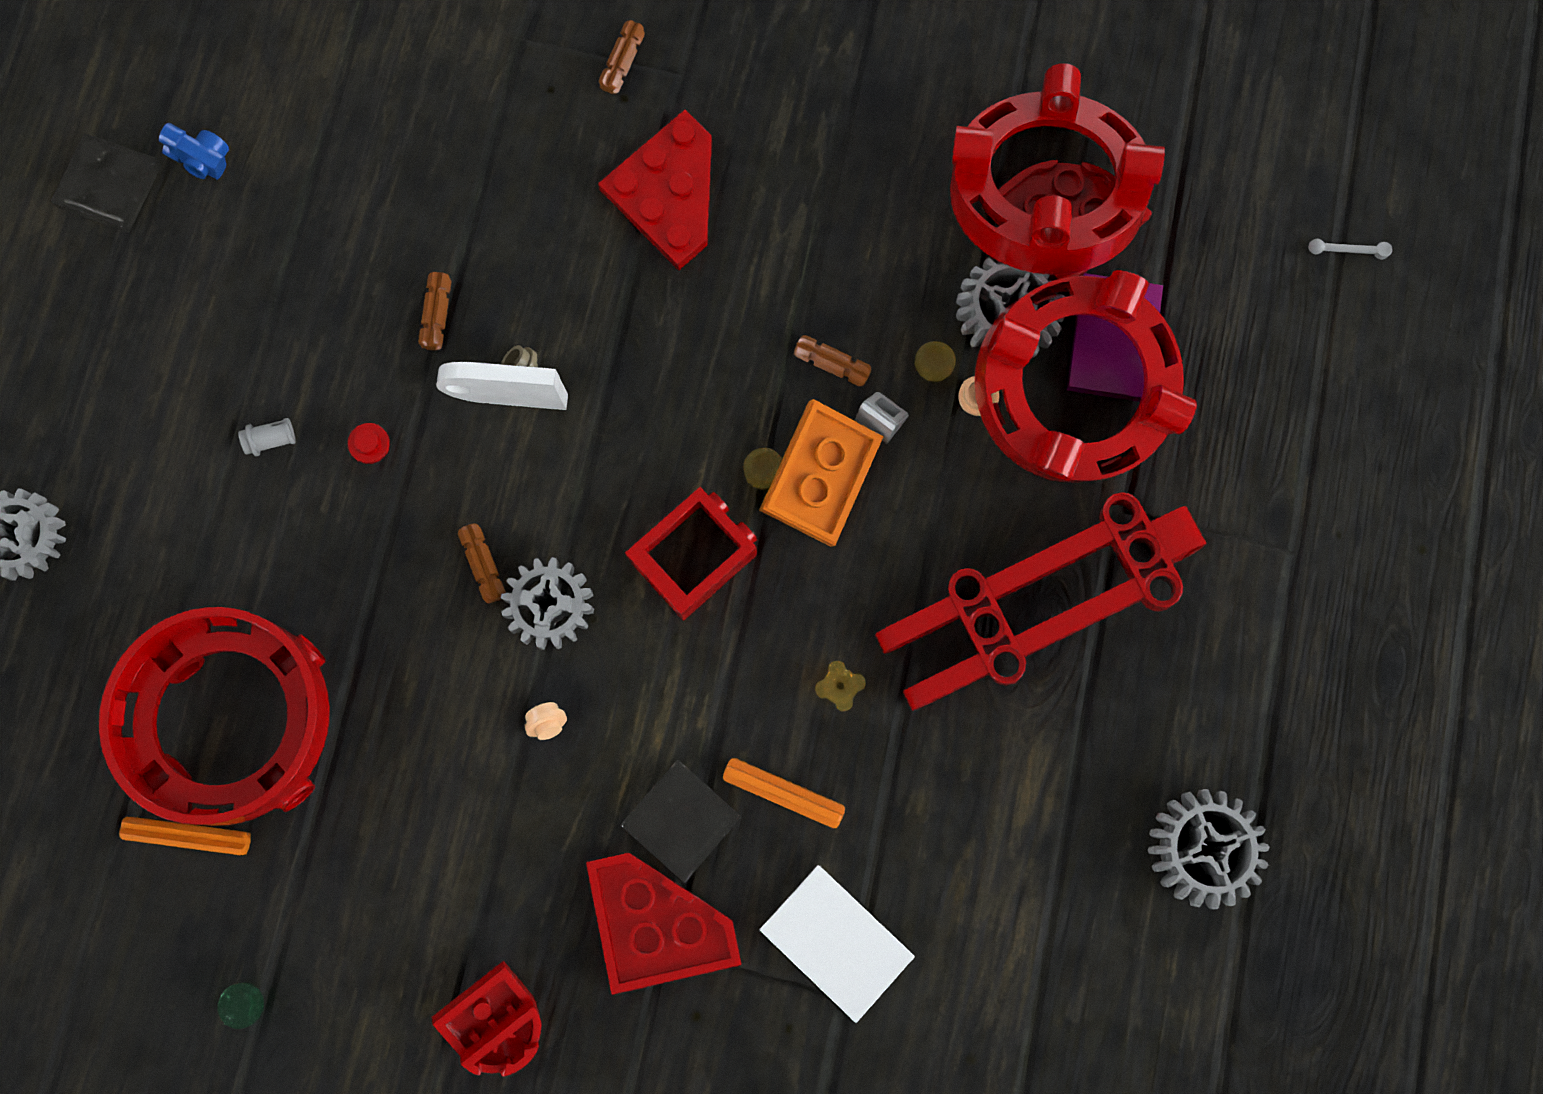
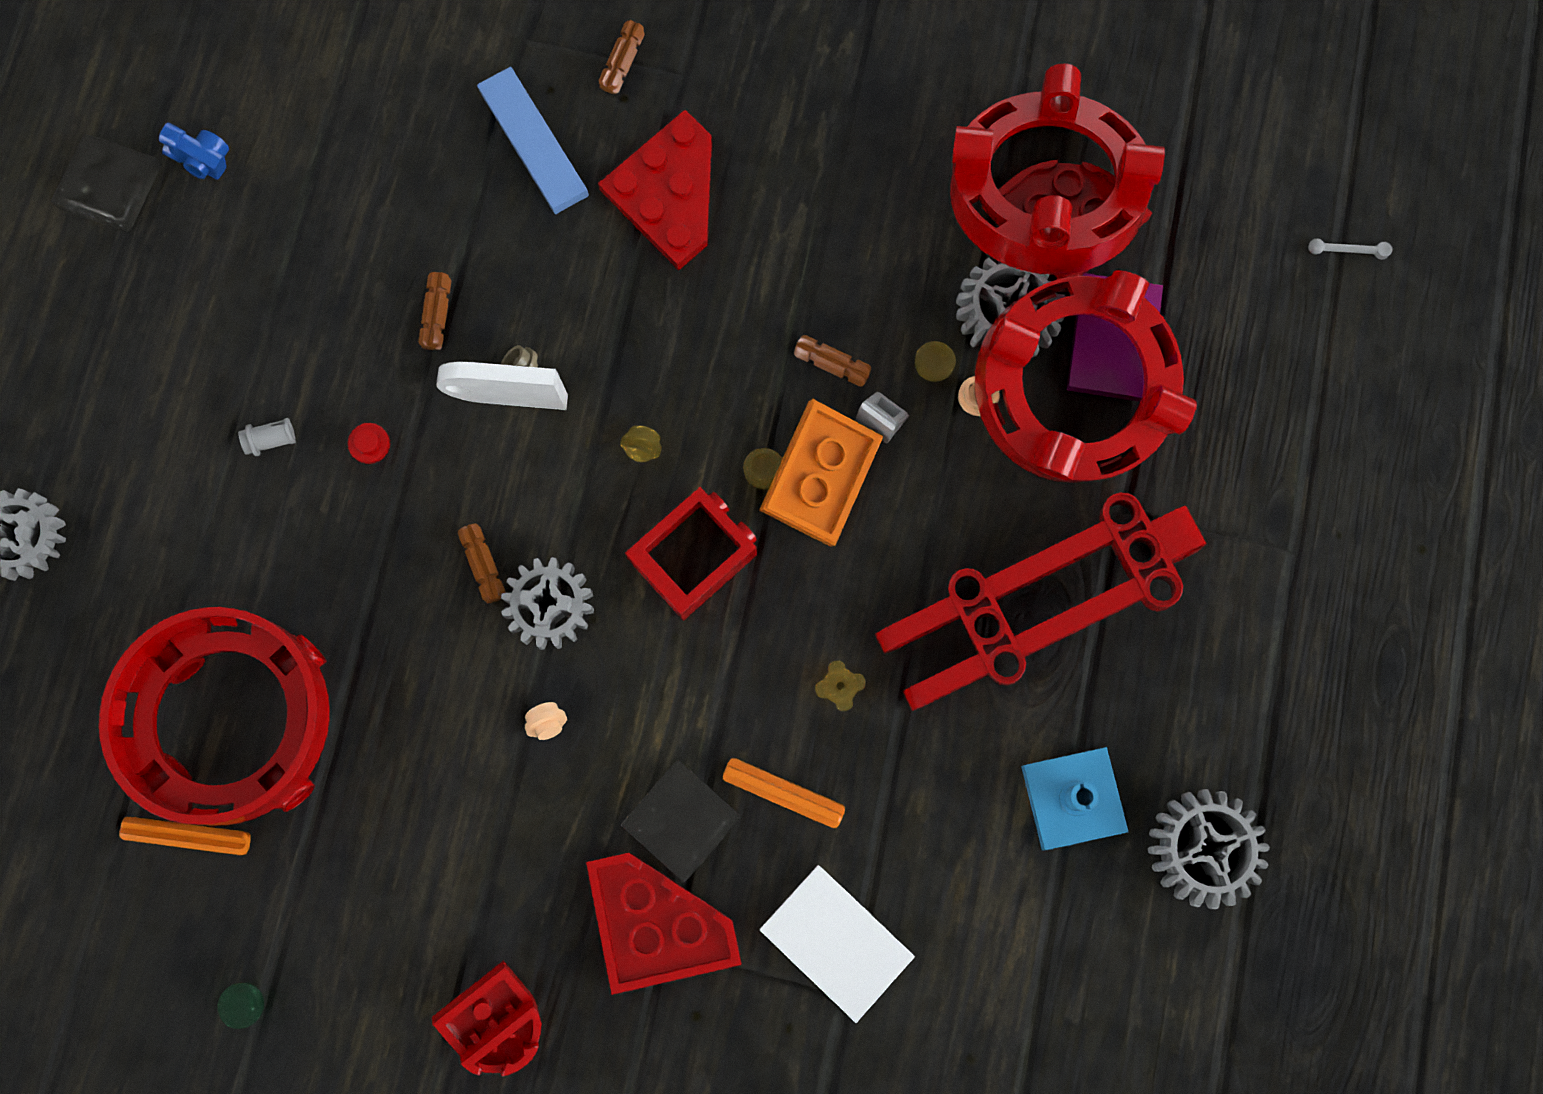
(533, 140): none -> medium blue tile
(641, 443): none -> clear yellow plate
(1074, 799): none -> dark azure tile

